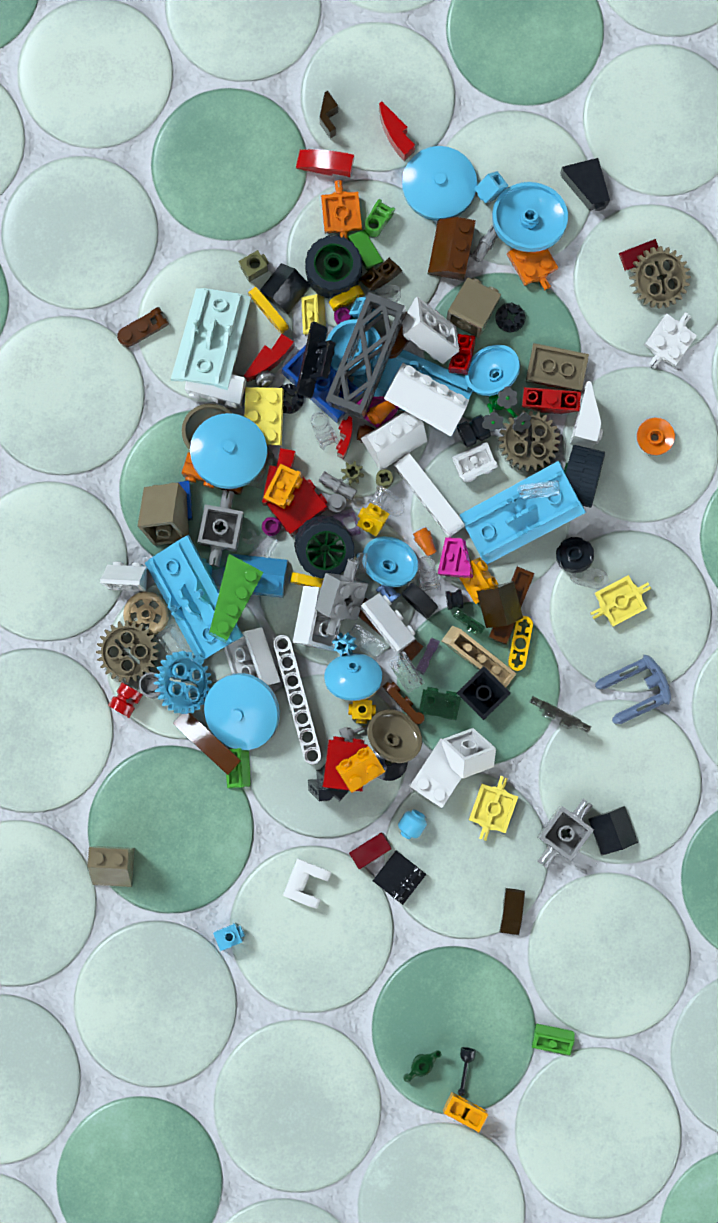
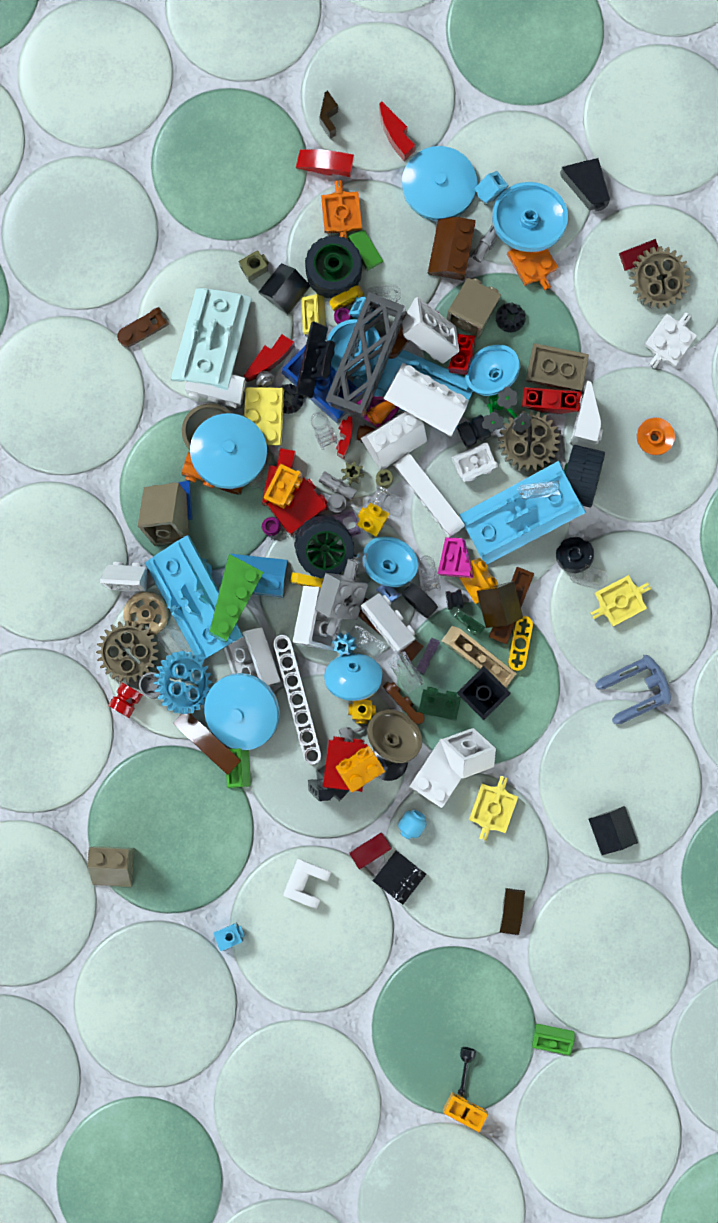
(215, 517): light grey brick -> none
(262, 544): clear plate -> none
(268, 310): yellow beam -> none
(380, 216): bright green piece -> none
(382, 275): dark brown slope -> none
(422, 1065): dark green piece -> none
(424, 540): orange cone -> none
(566, 720): clear smoke plate -> none
(577, 831): light grey brick -> none

